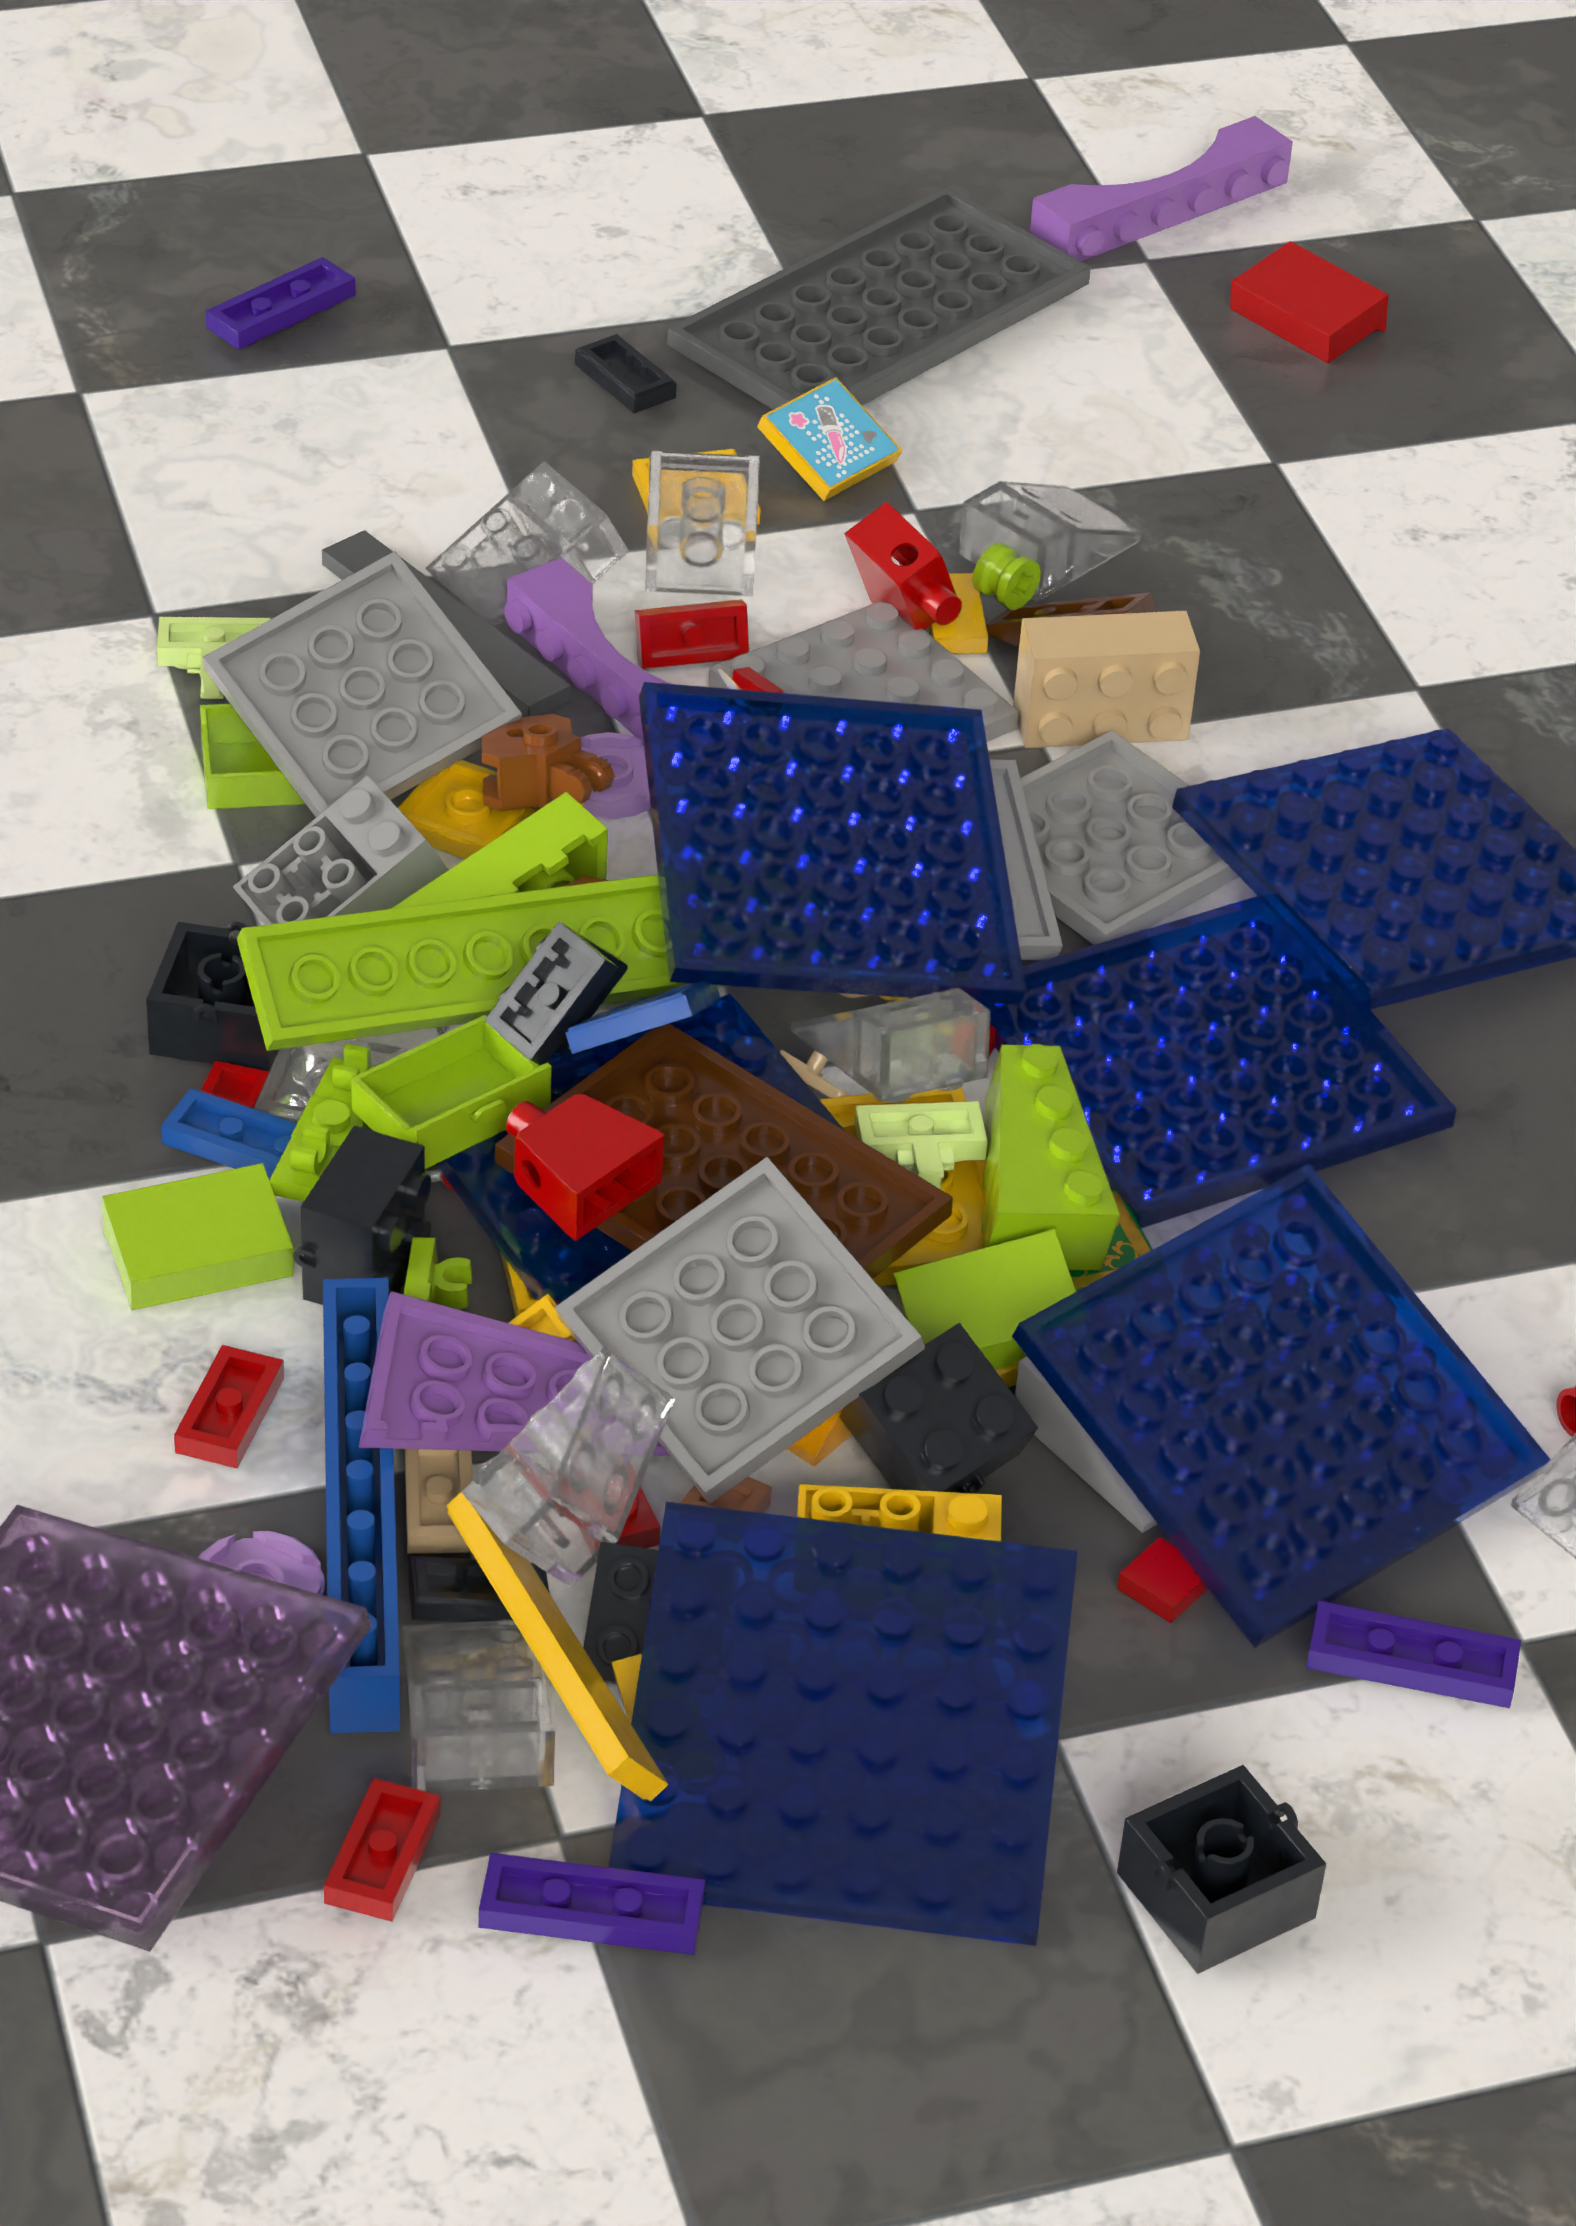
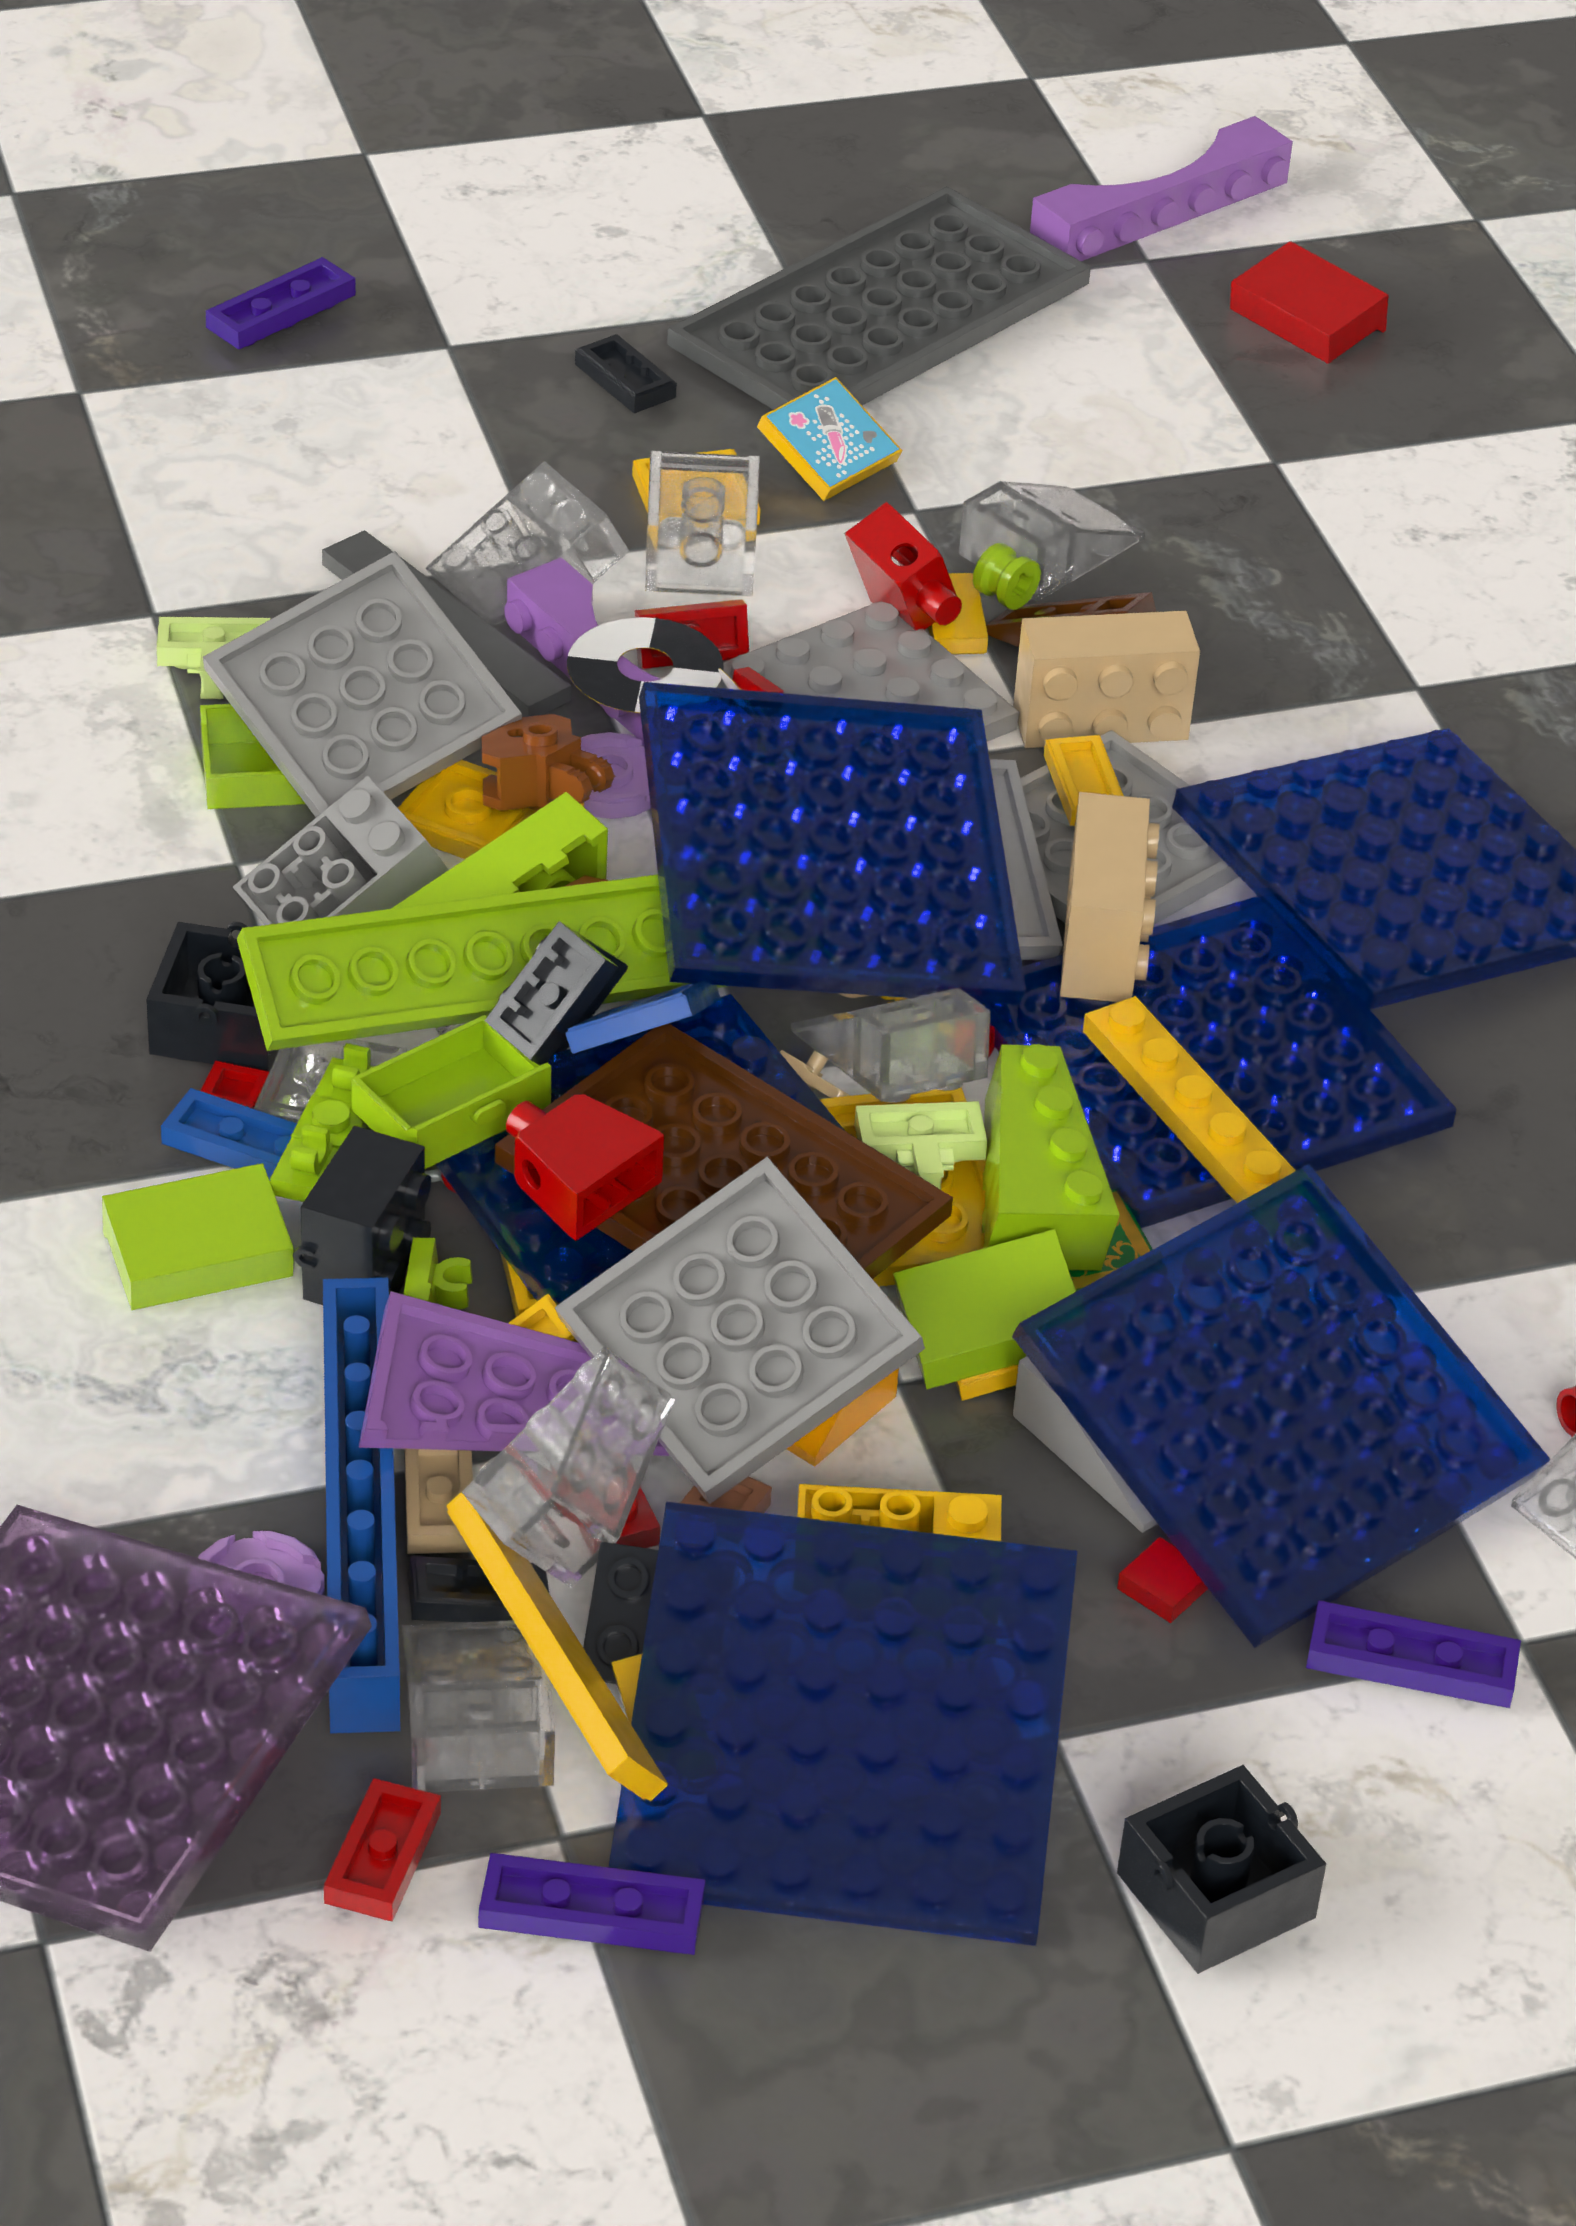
(229, 1406): red plate -> none
(596, 653): none -> sticker
(940, 1419): black brick -> none
(1077, 767): none -> yellow tile
(1109, 898): none -> tan brick
(1186, 1098): none -> yellow plate

